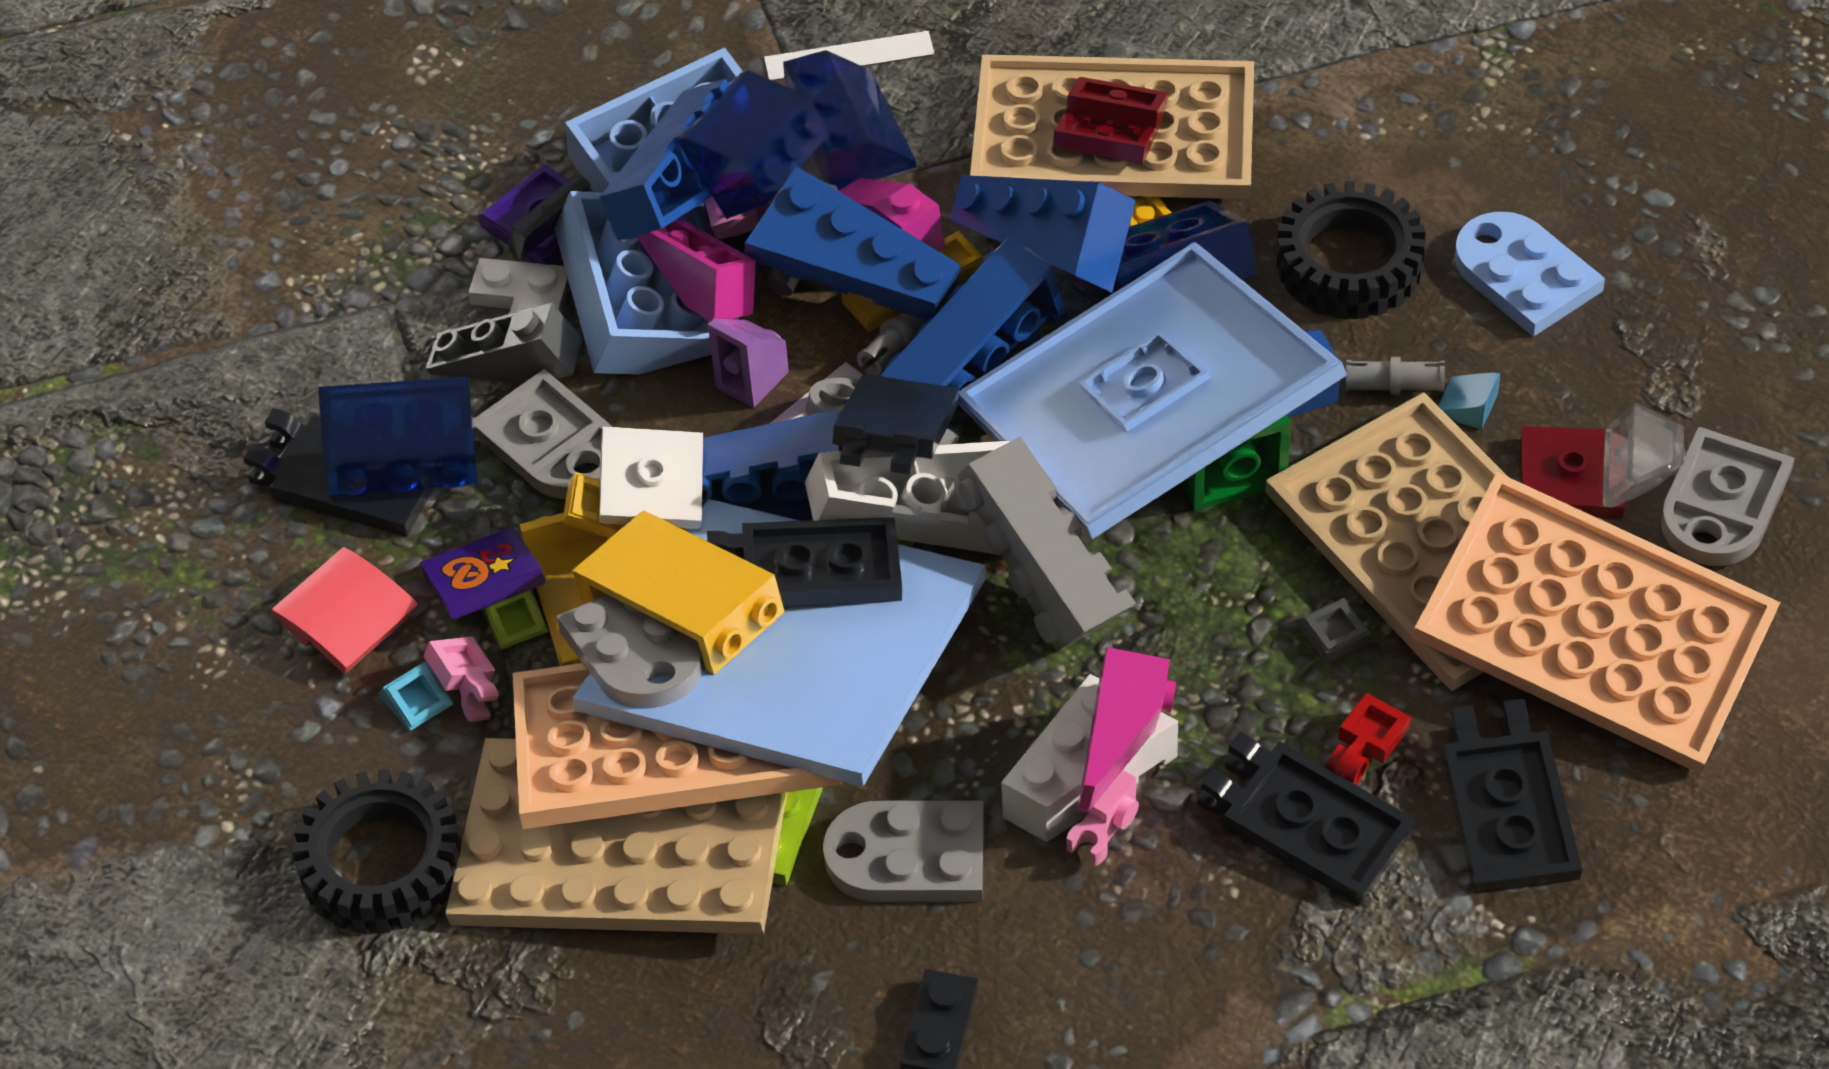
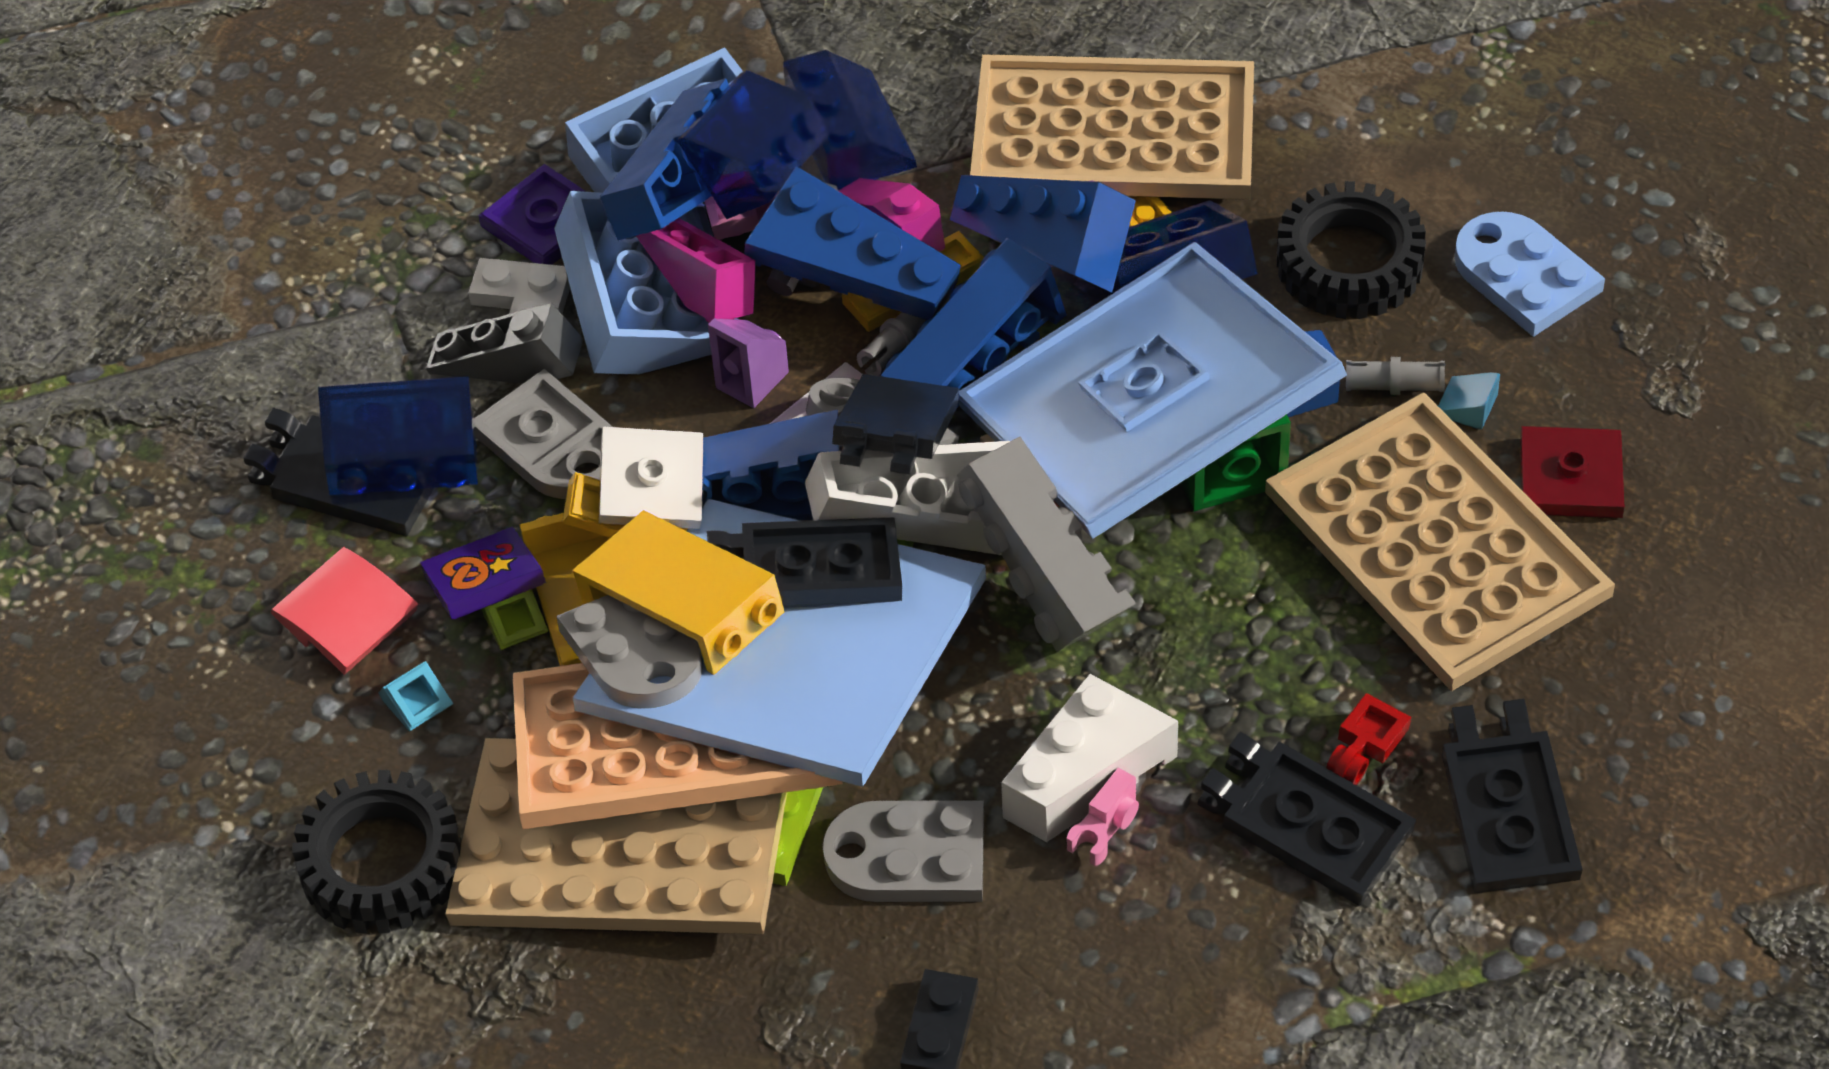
(464, 666): bright pink plate -> none
(541, 220): black tile -> none
(862, 52): white sticker -> none
(1110, 120): dark red slope -> none
(1125, 715): dark pink slope -> none
(1335, 631): dark grey tile -> none
(1597, 621): light nougat plate -> none
(1640, 454): clear slope -> none
(1726, 492): light grey plate -> none

